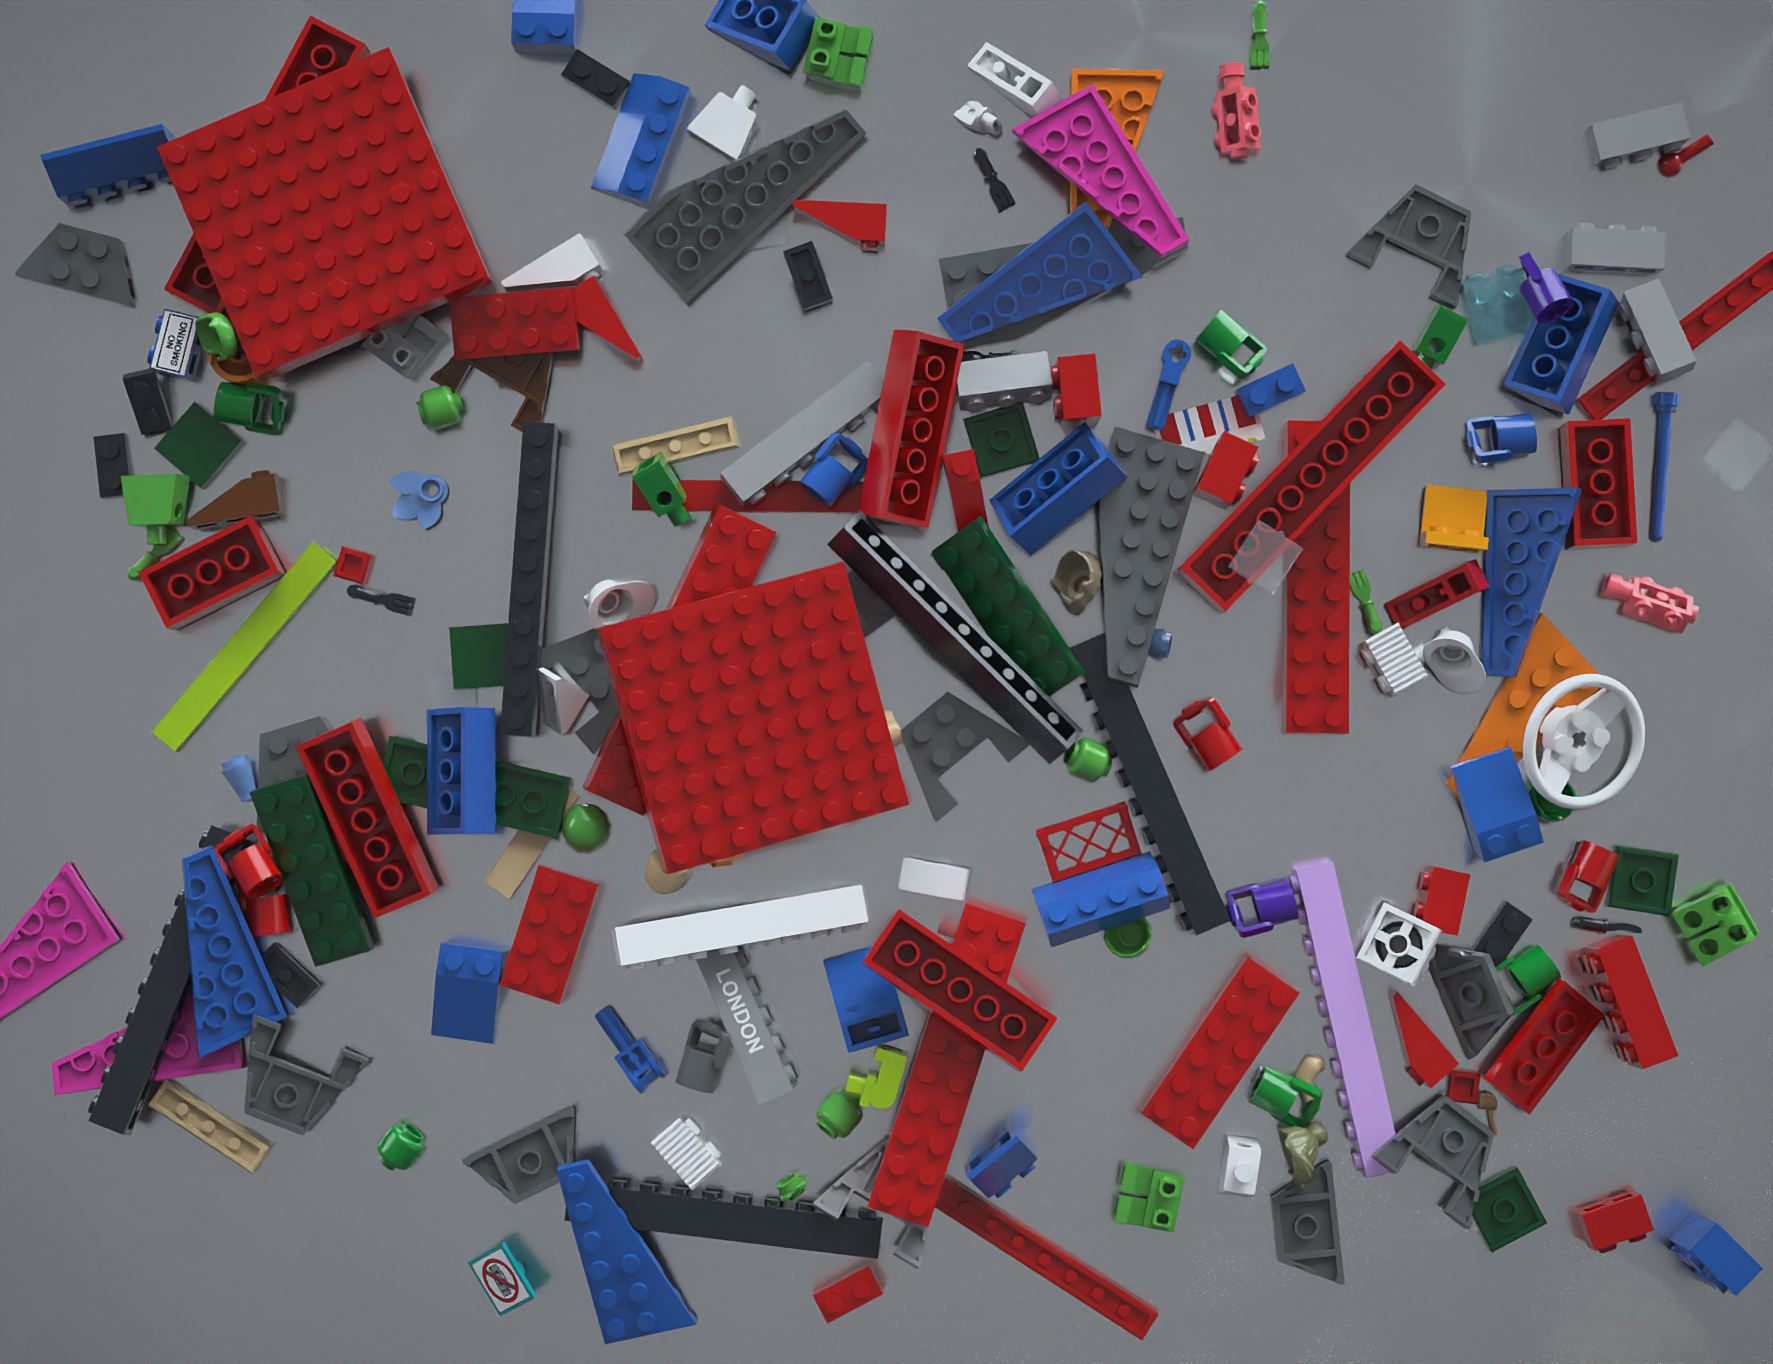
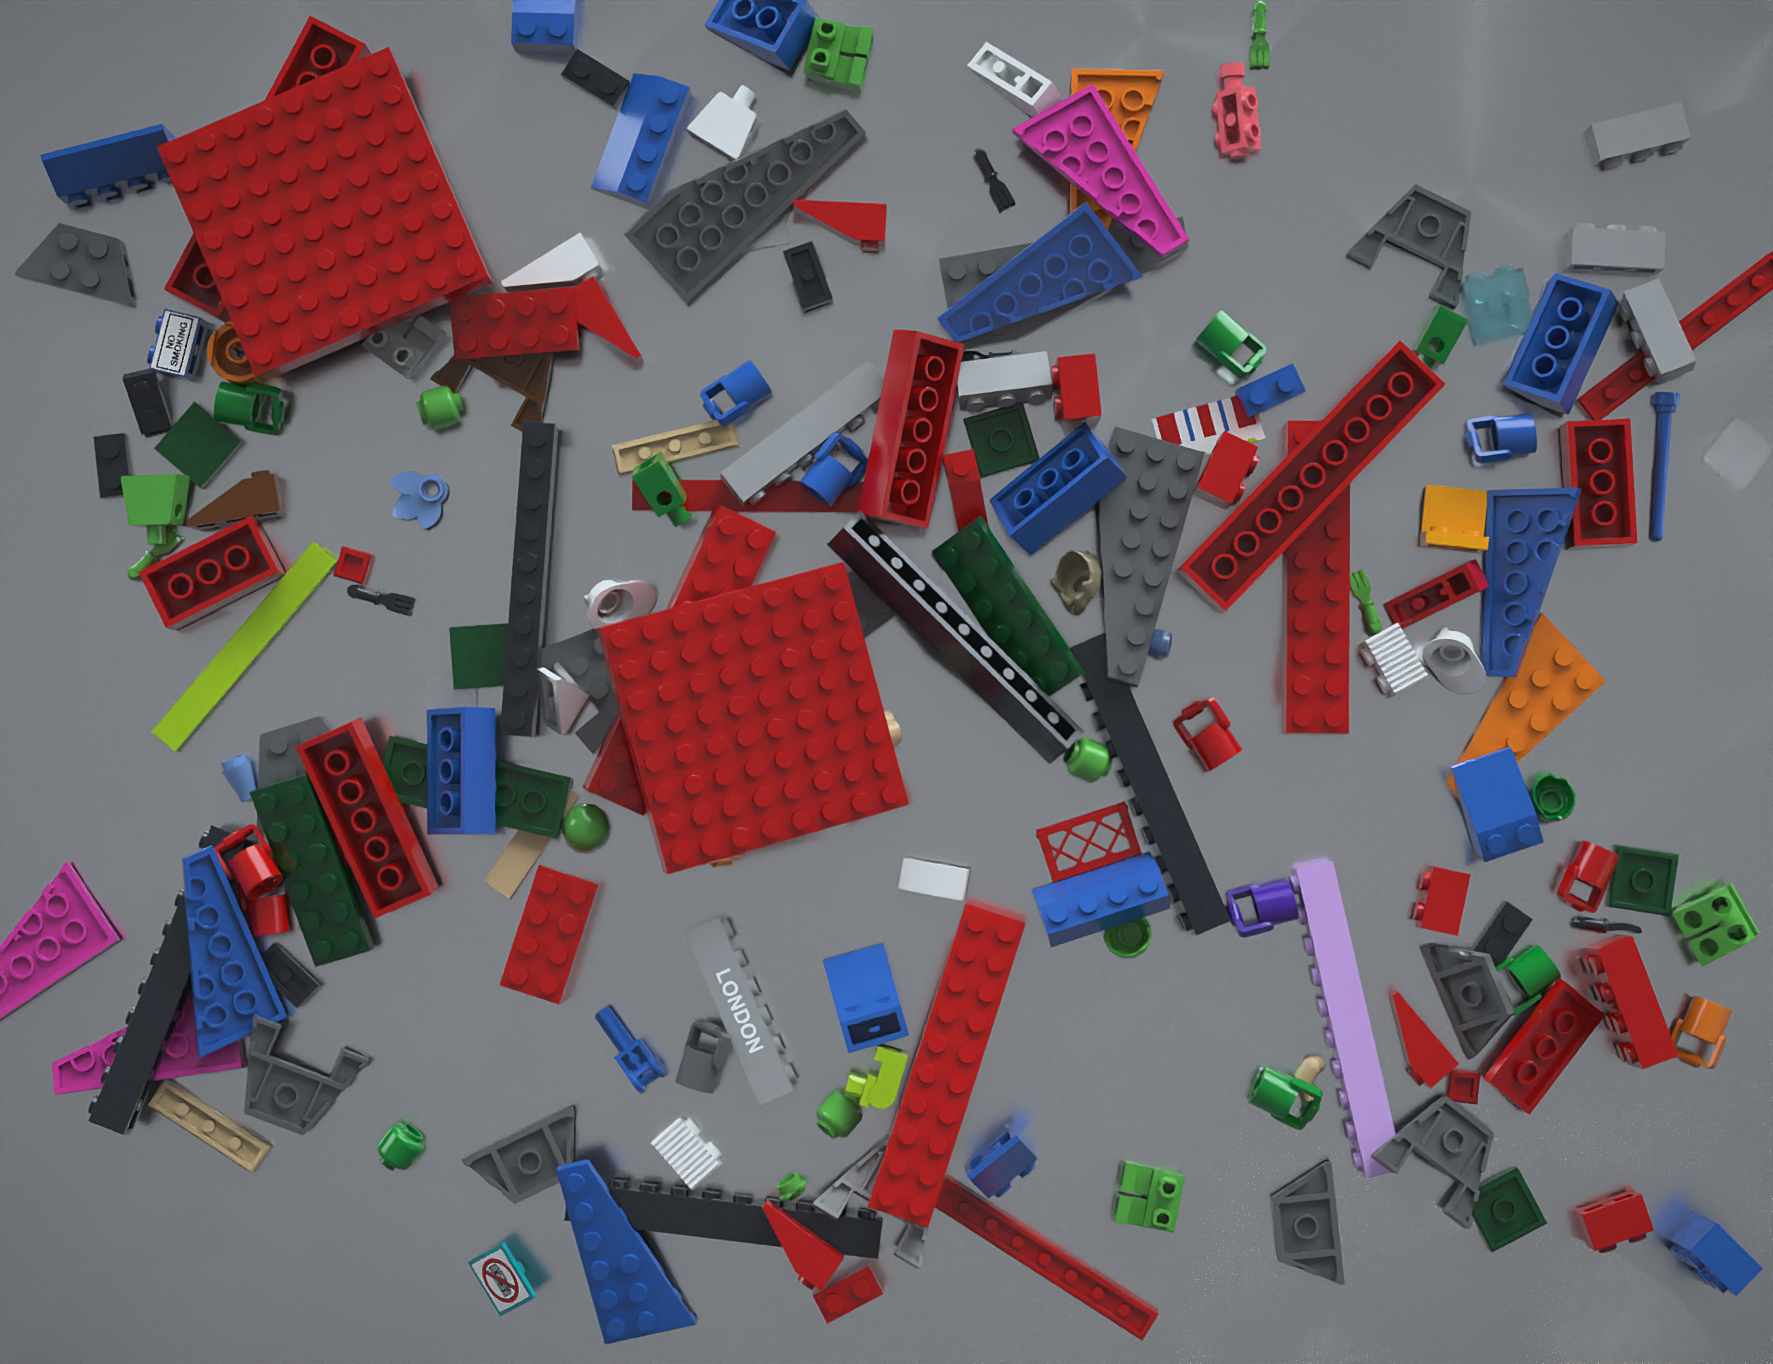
(217, 335): bright green hair -> none
(467, 992): blue slope -> none
(660, 881): tan head -> none
(739, 926): white brick -> none
(744, 387): none -> blue piece
(807, 1252): none -> red slope
(944, 737): dark grey wing -> none
(959, 991): red brick -> none
(978, 118): white piece -> none
(1167, 383): blue connector -> none
(1218, 1052): red brick -> none
(1239, 1166): white torso -> none
(1265, 557): clear piece -> none
(1301, 1150): olive hair -> none
(1399, 945): white piece -> none
(1488, 1102): medium nougat hand -> none
(1544, 291): dark purple piece -> none
(1588, 724): white piece -> none
(1652, 604): coral brick -> none
(1671, 163): red bar -> none
(1705, 1022): none -> orange piece

